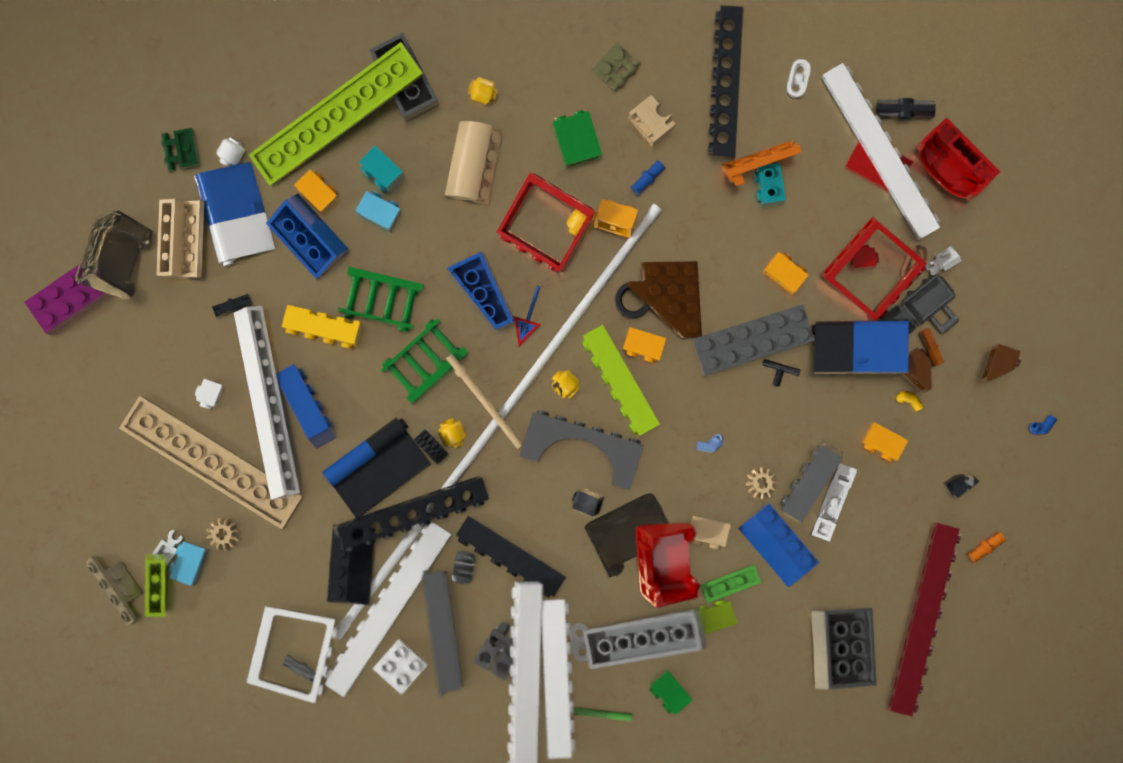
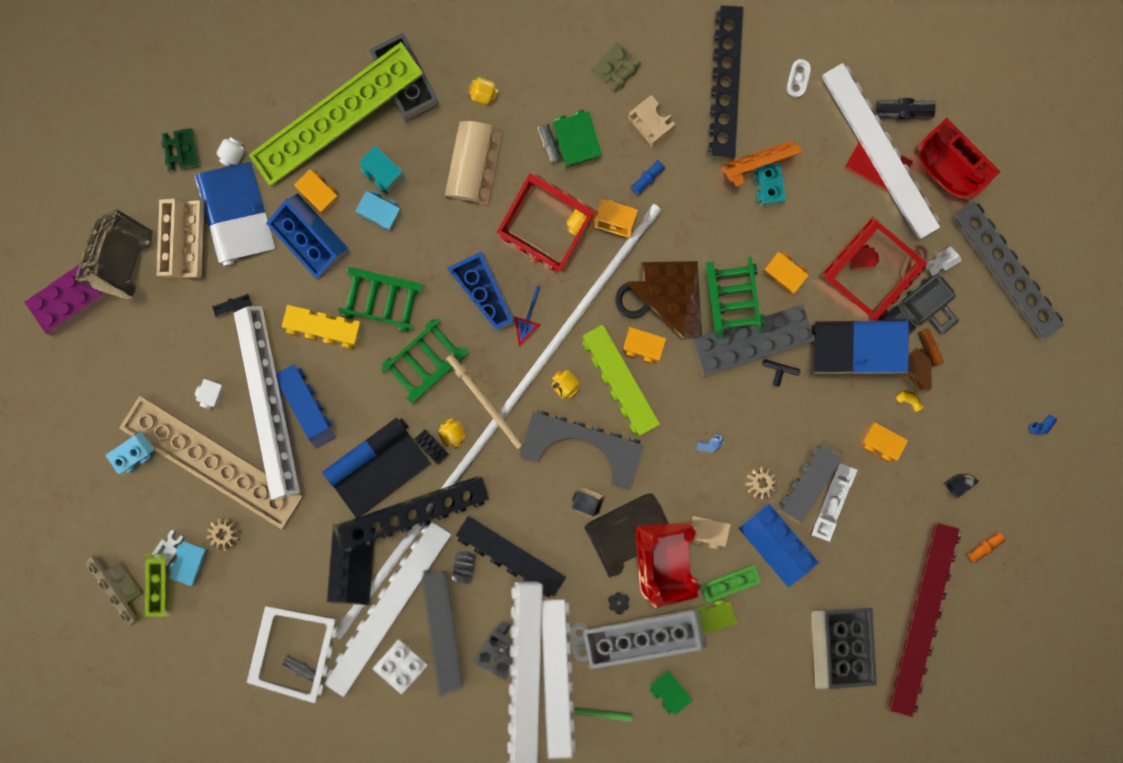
(130, 452): none -> medium azure brick
(550, 143): none -> dark grey pin
(619, 609): none -> pearl dark grey plant
(717, 291): none -> green fence
(1000, 361): reddish brown slope -> none
(1008, 281): none -> dark grey brick

